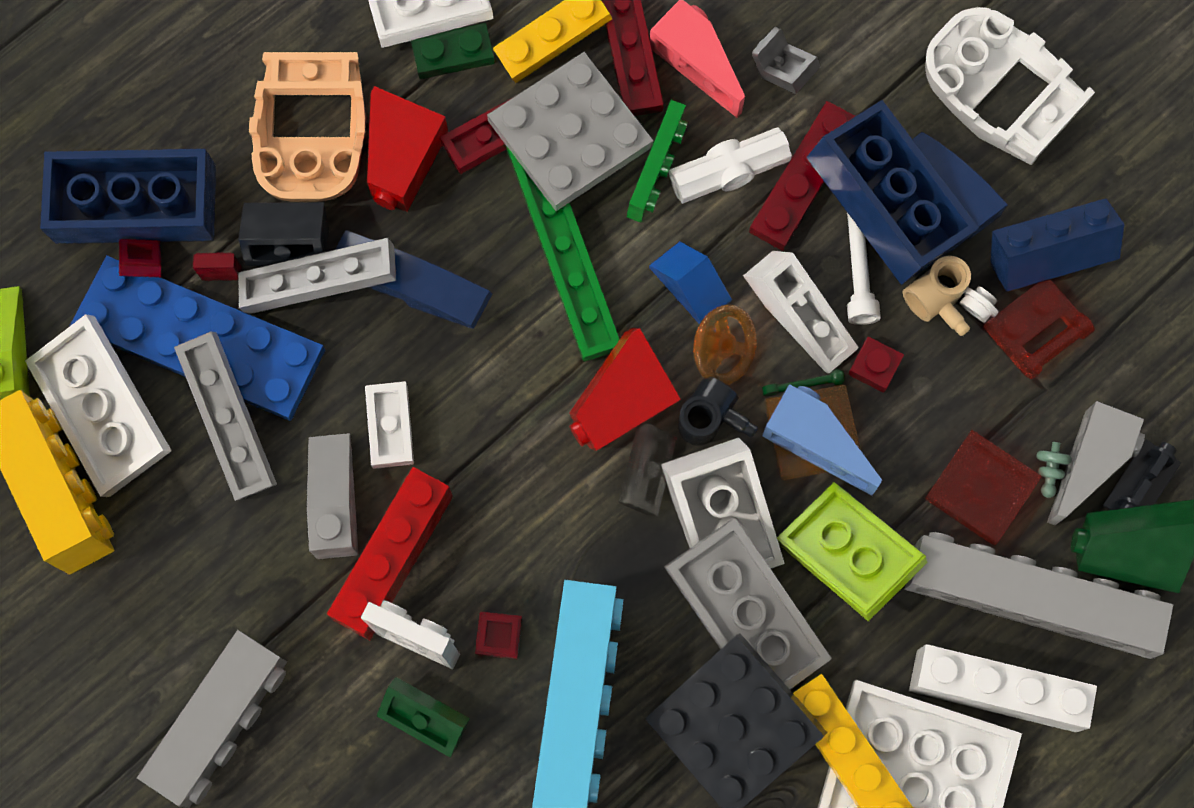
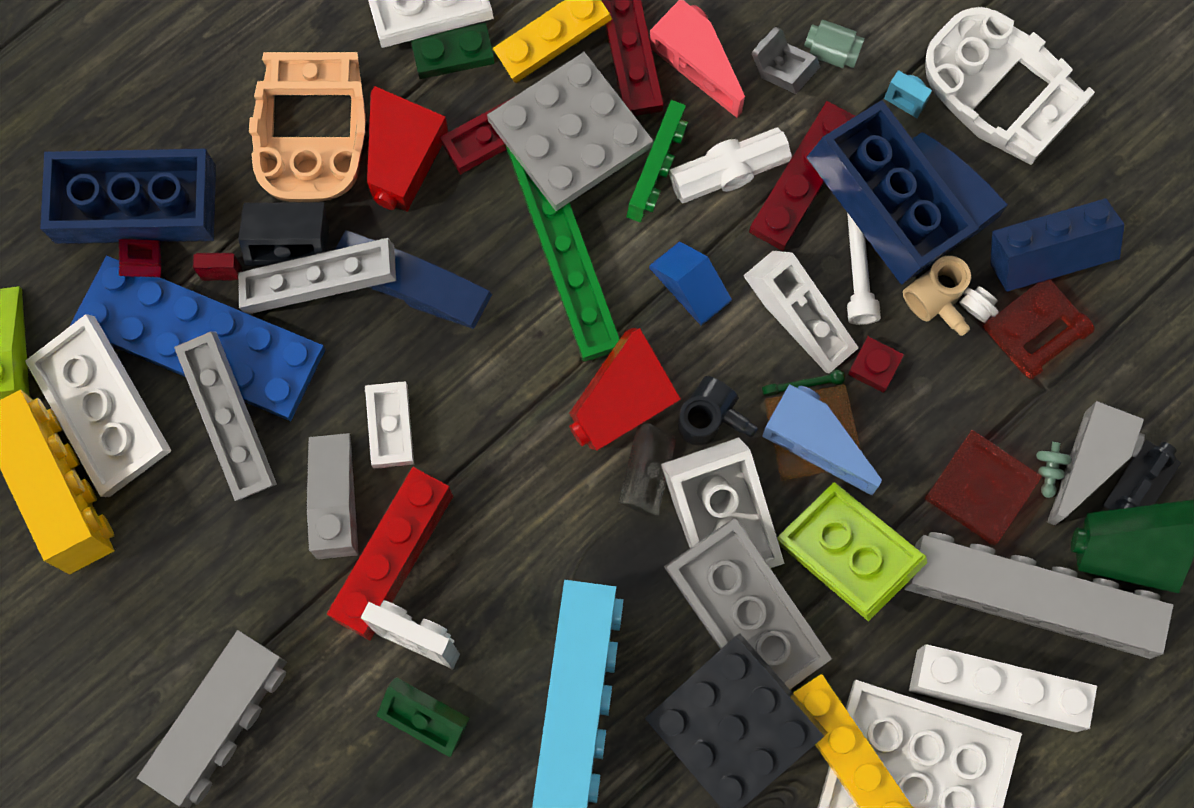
(498, 635): dark red tile -> none
(716, 343): clear orange piece -> none
(834, 44): none -> sand green brick
(908, 93): none -> medium azure plate

